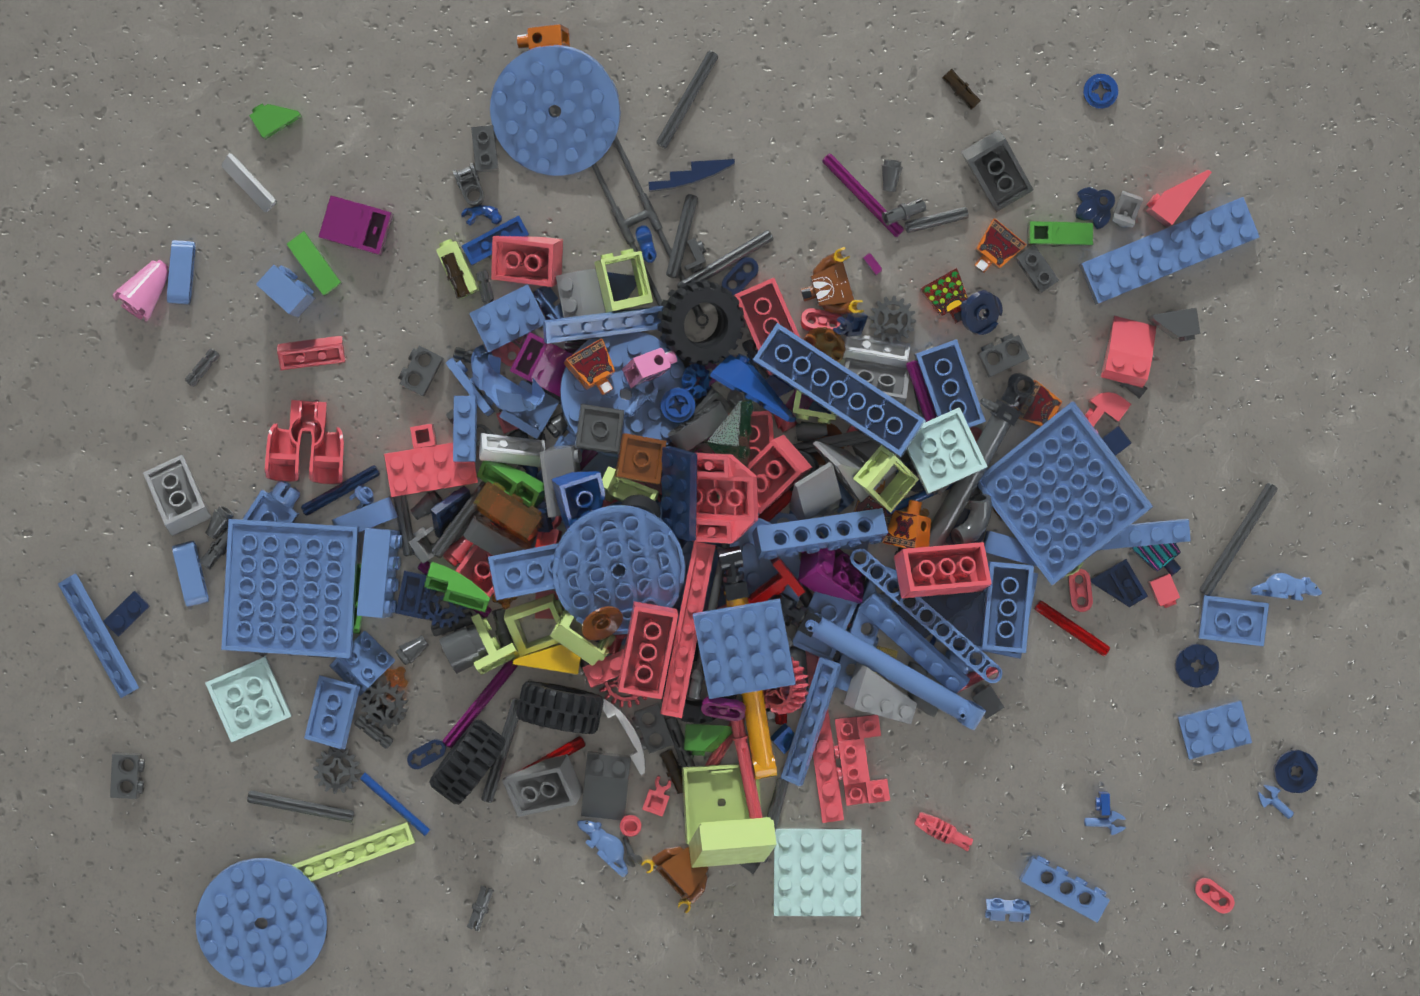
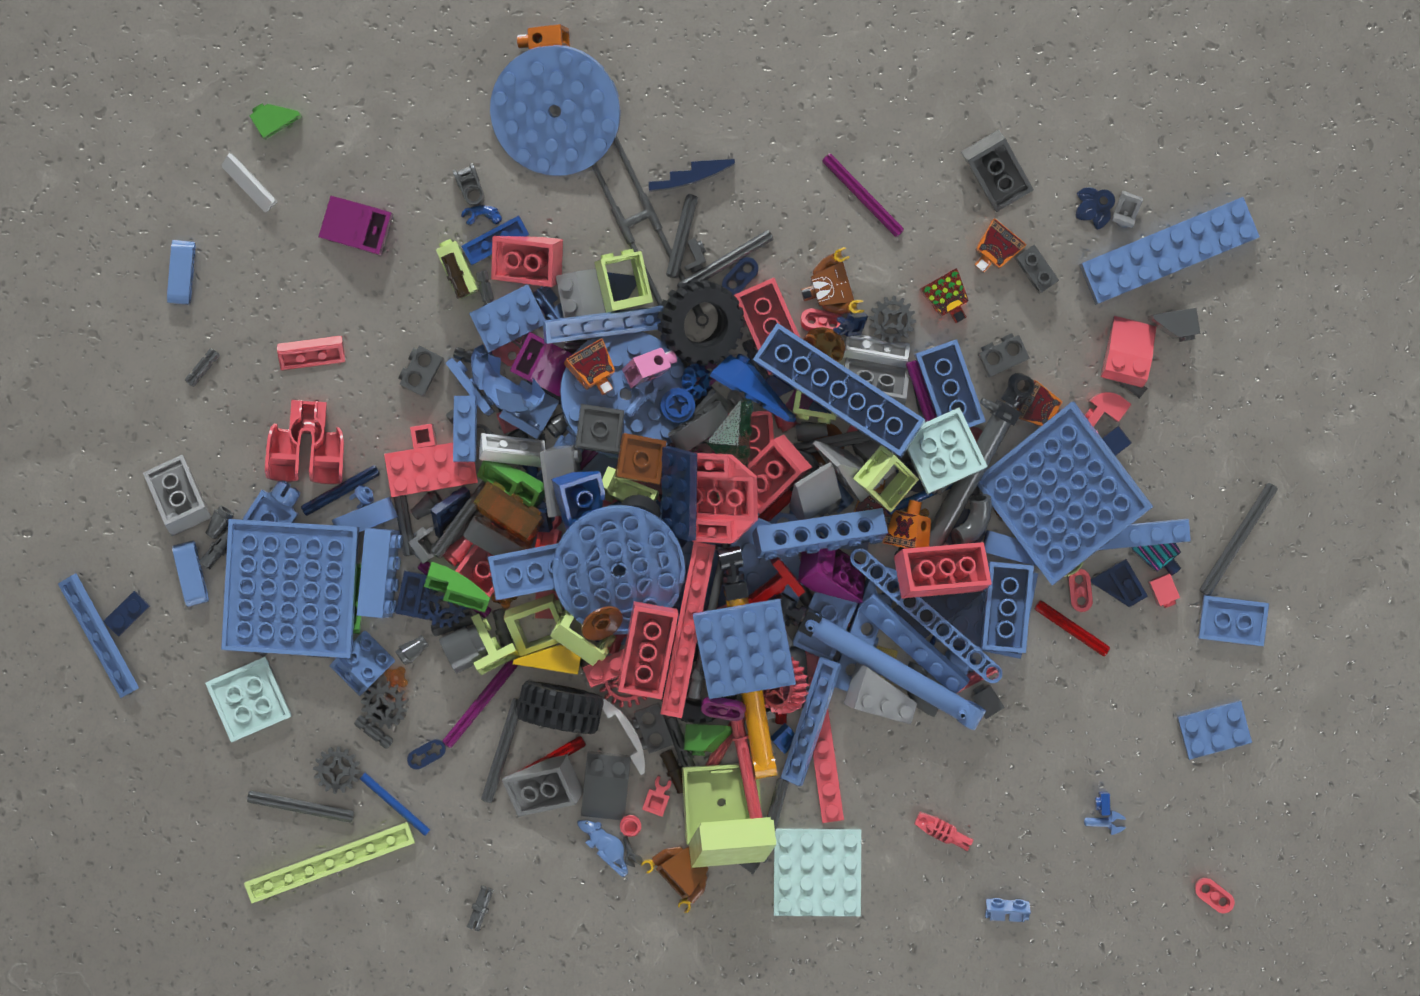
(120, 774): dark grey brick -> none
(143, 290): bright pink cone -> none
(256, 891): medium blue plate -> none
(288, 293): medium blue brick -> none
(314, 263): bright green slope -> none
(332, 712): medium blue plate -> none
(467, 762): black tyre -> none
(484, 148): dark grey brick -> none
(646, 244): blue piece -> none
(687, 99): dark grey axle -> none
(853, 760): coral bracket -> none
(872, 264): magenta tile -> none
(891, 173): dark grey cone -> none
(903, 211): dark grey pin -> none
(936, 219): dark grey axle -> none
(961, 89): dark brown pin -> none
(973, 305): dark blue plate -> none
(1060, 233): bright green slope -> none
(1092, 909): medium blue brick -> none
(1107, 83): blue gear -> none
(1170, 204): coral slope -> none
(1190, 655): dark blue plate -> none
(1278, 804): medium blue bar -> none
(1282, 585): medium blue animal -> none
(1283, 770): dark blue plate -> none

